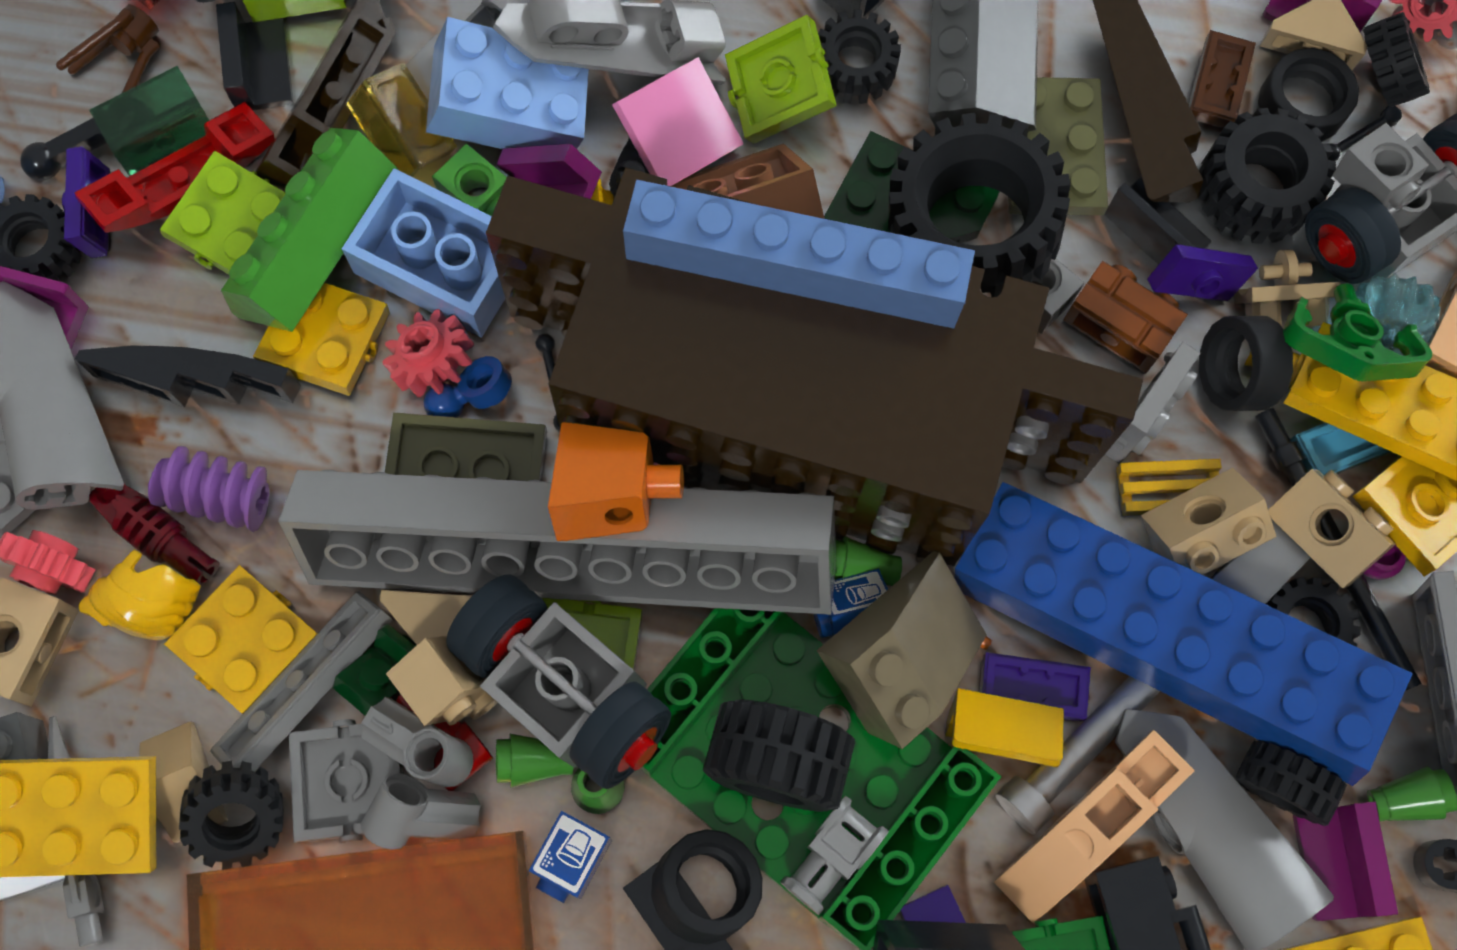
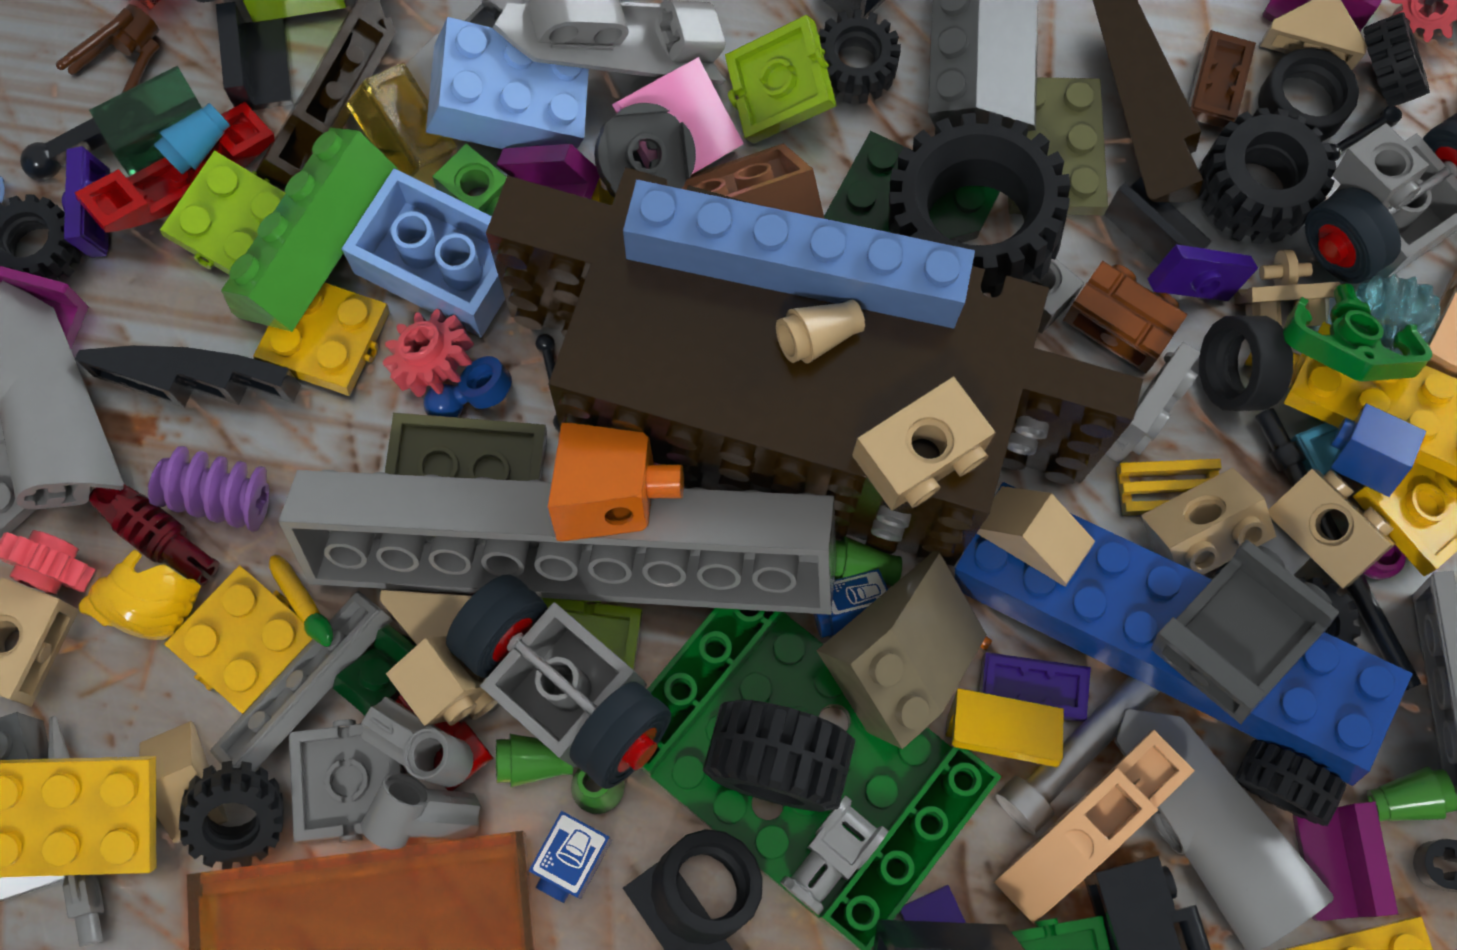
(192, 138): none -> dark azure cone
(315, 624): none -> yellow piece
(659, 130): none -> dark grey plate
(817, 329): none -> tan cone
(940, 416): none -> tan brick
(1037, 532): none -> tan slope
(1245, 630): none -> dark grey panel
(1376, 449): none -> blue brick

